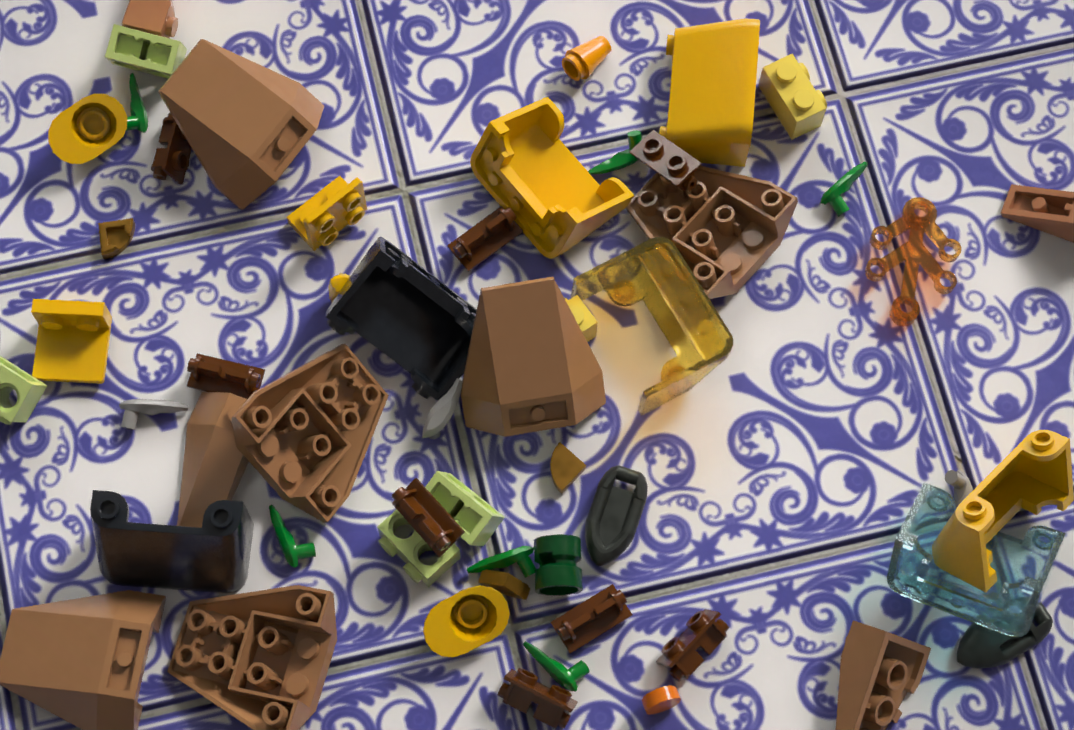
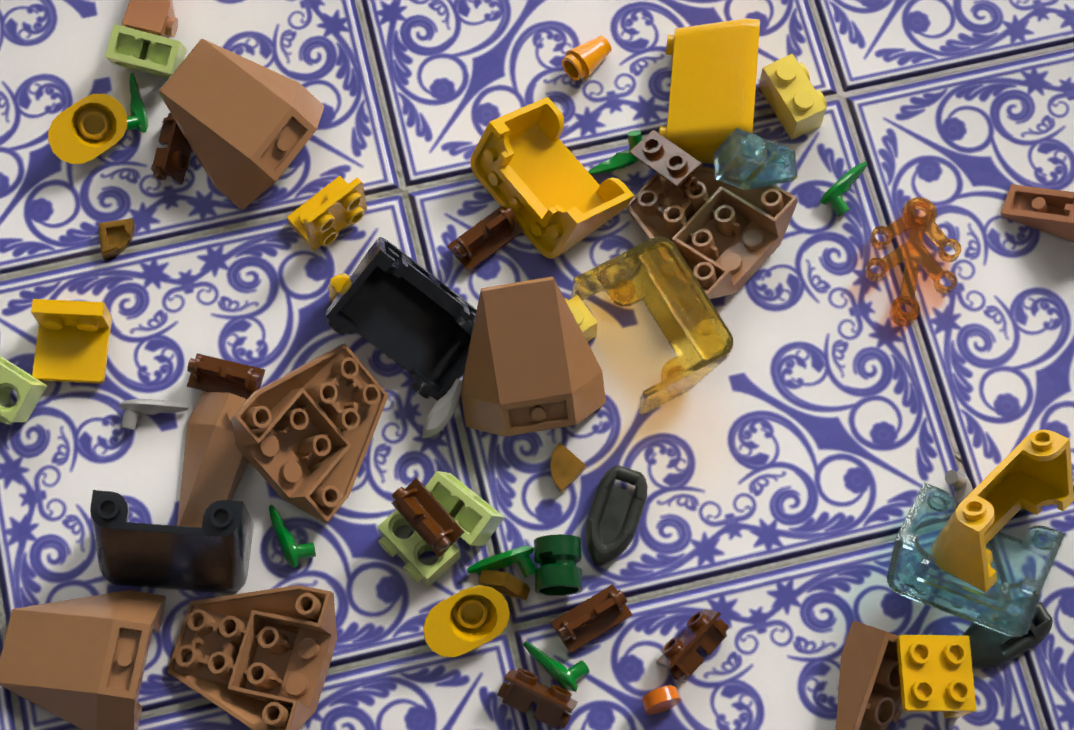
(753, 161): none -> clear light blue slope
(936, 674): none -> yellow bracket

